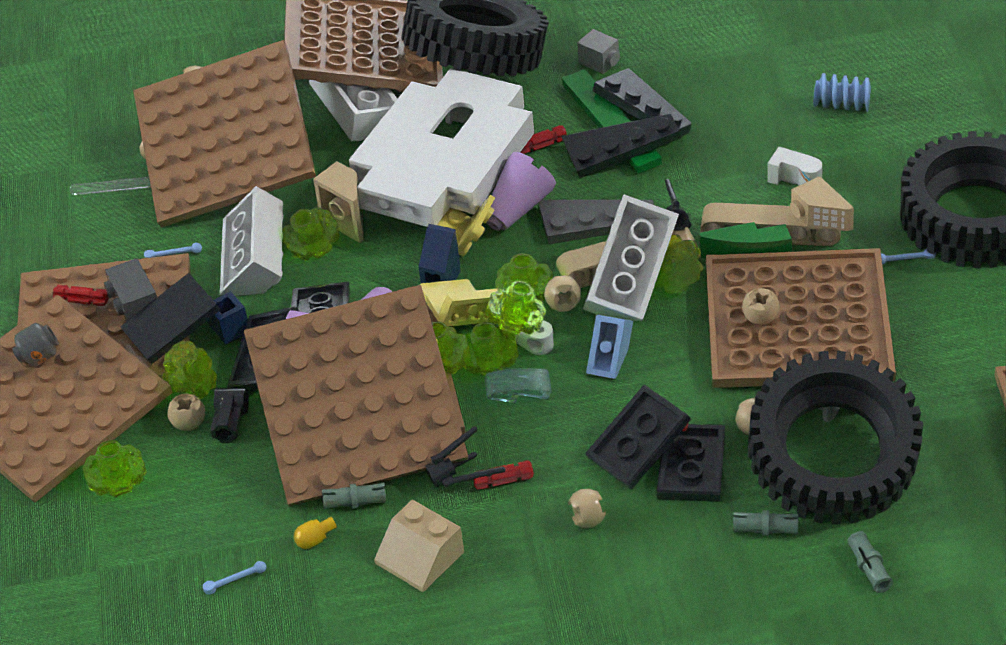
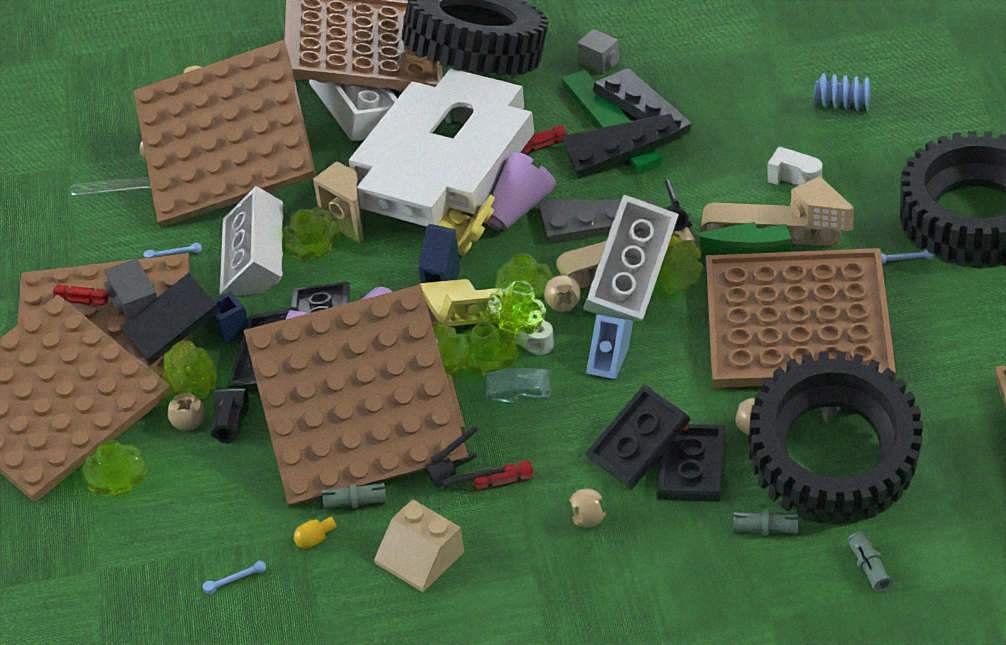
(35, 344): dark grey head -> none
(761, 306): tan piece -> none

